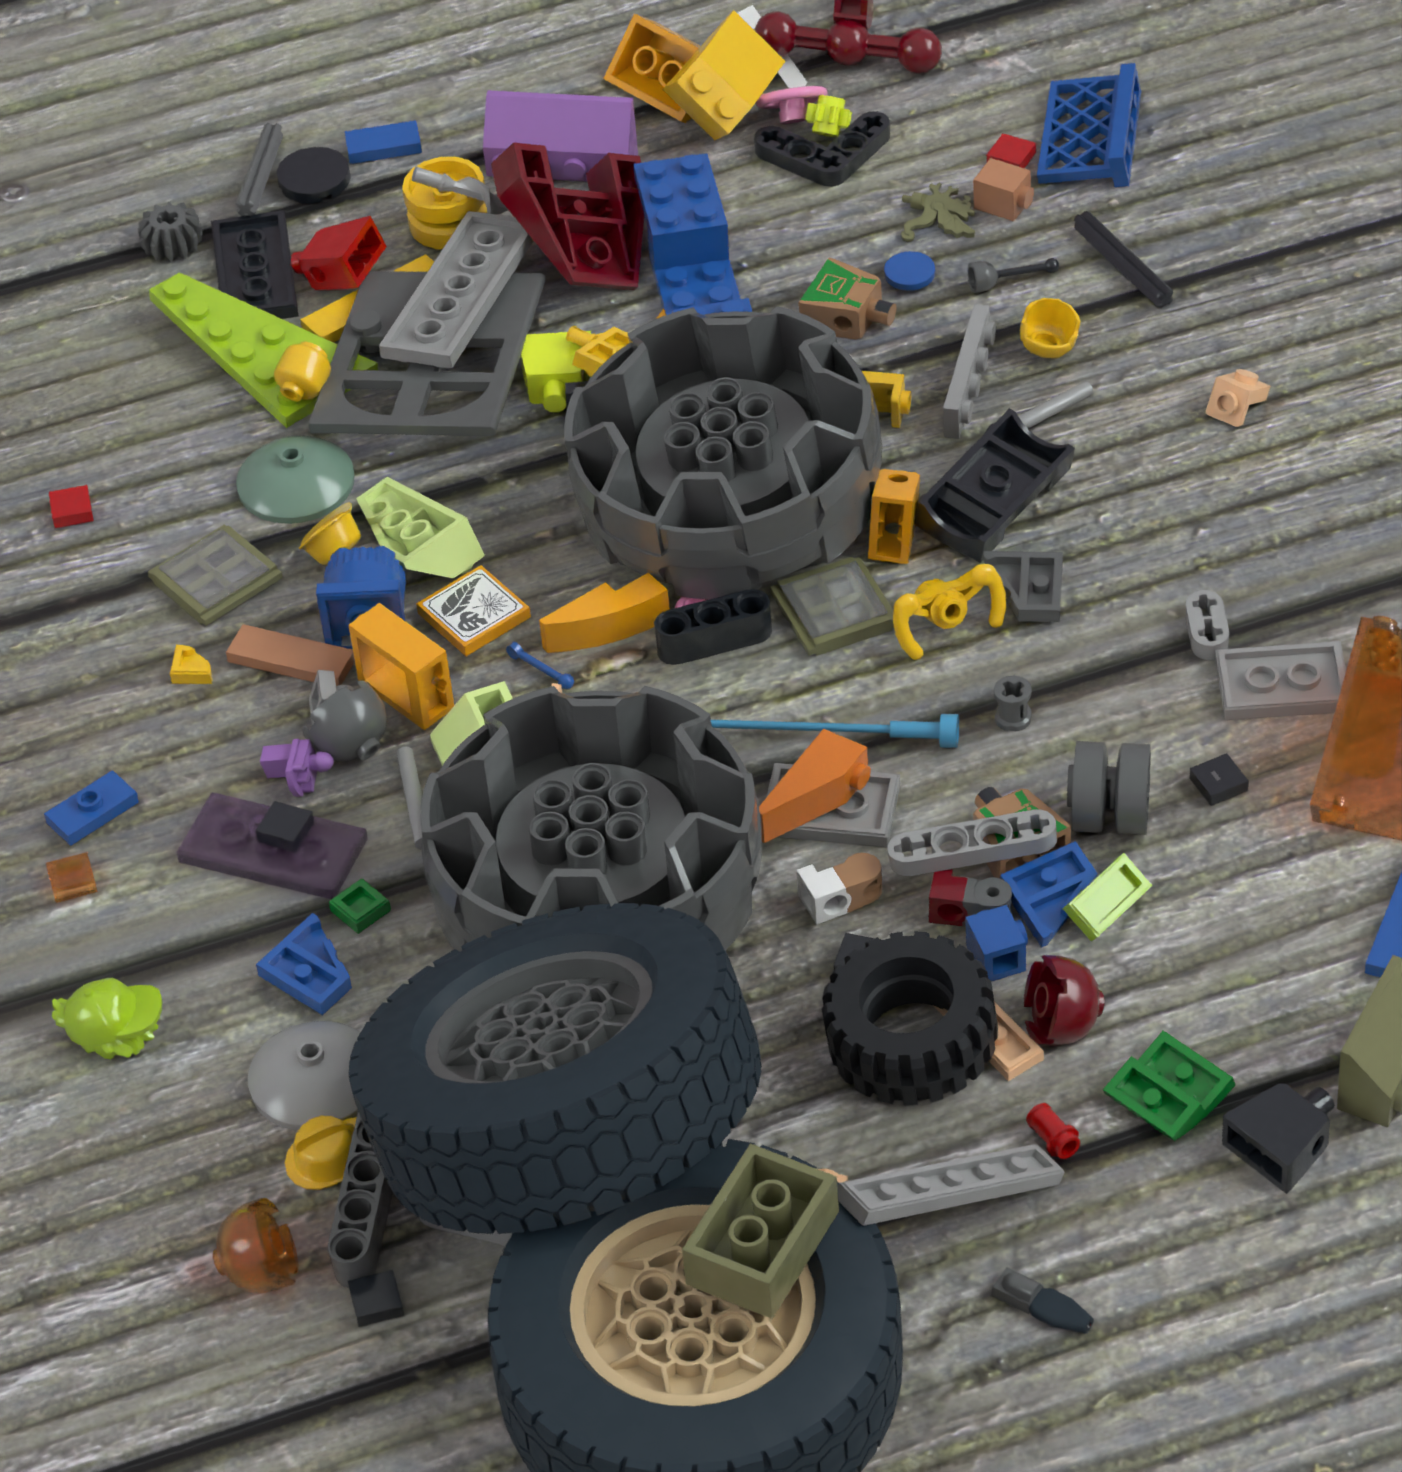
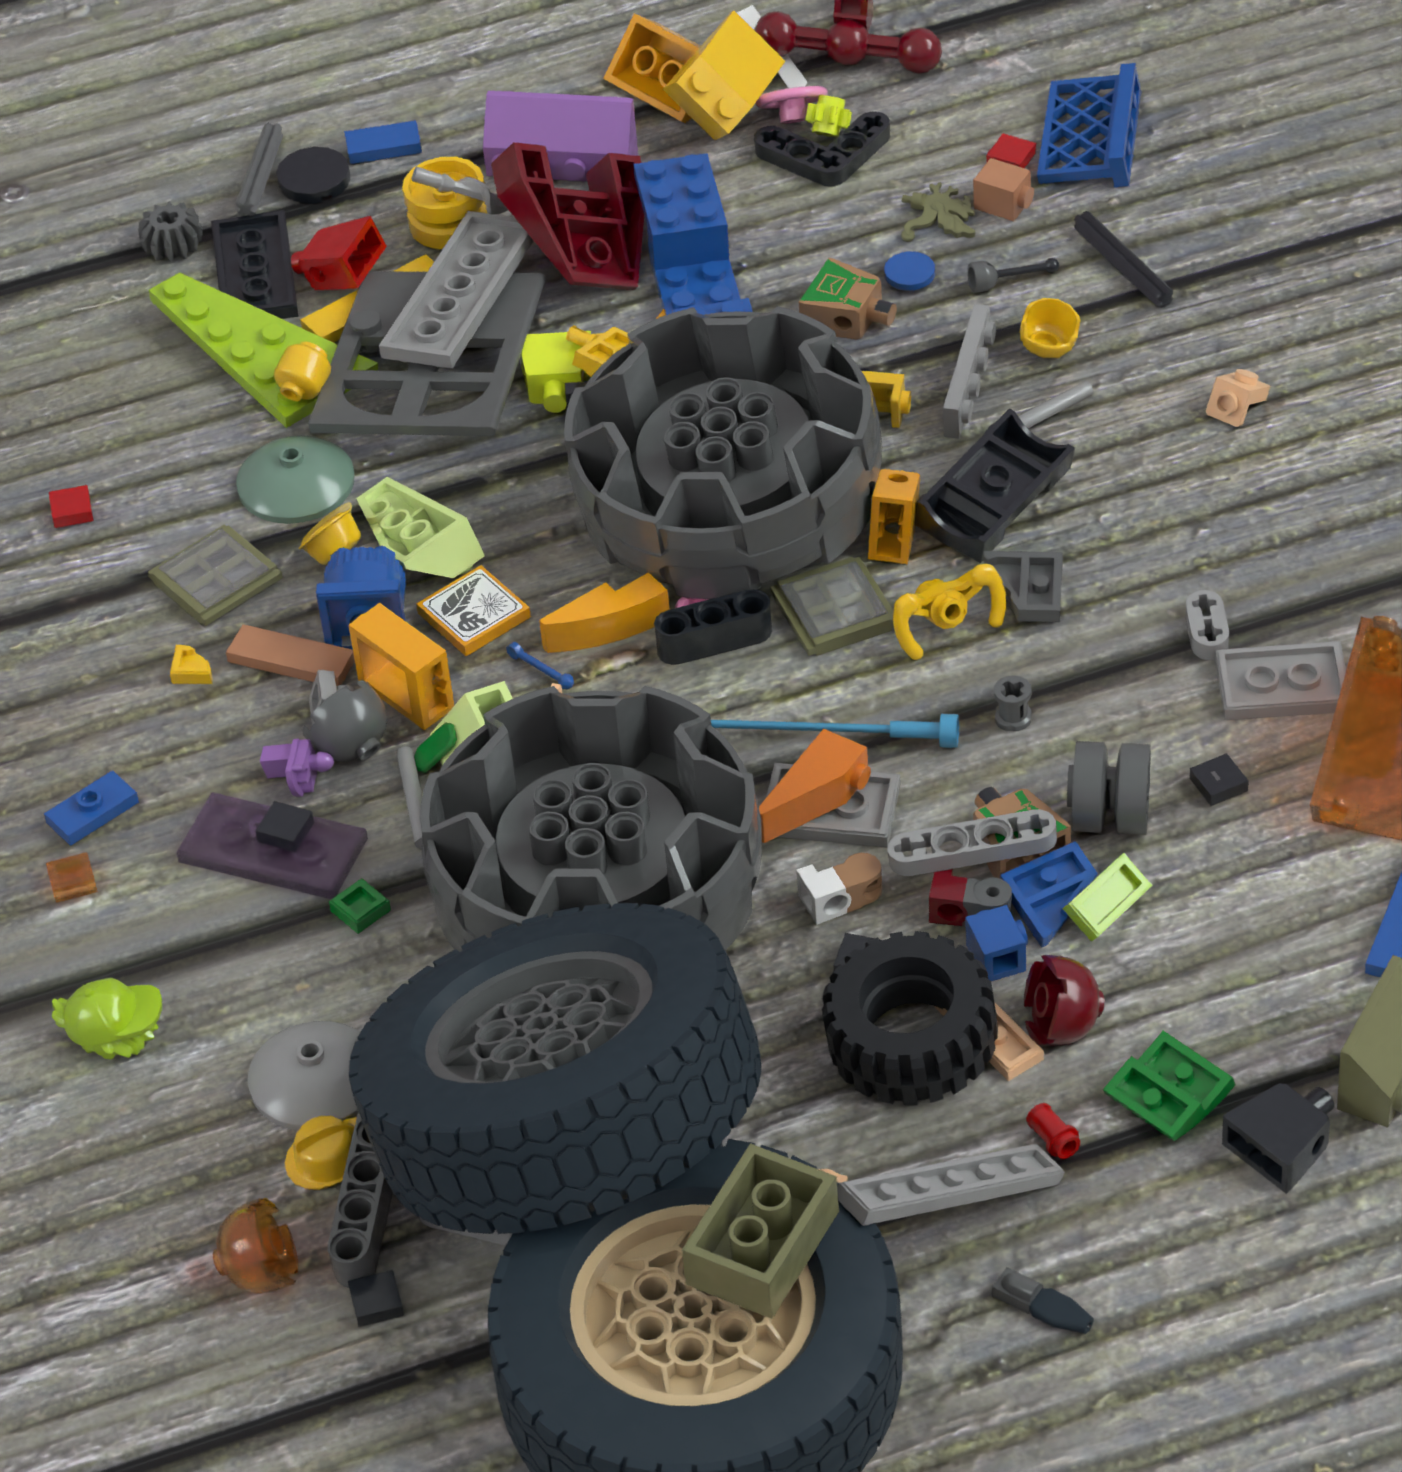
(307, 967): blue wing -> none
(435, 747): none -> green piece

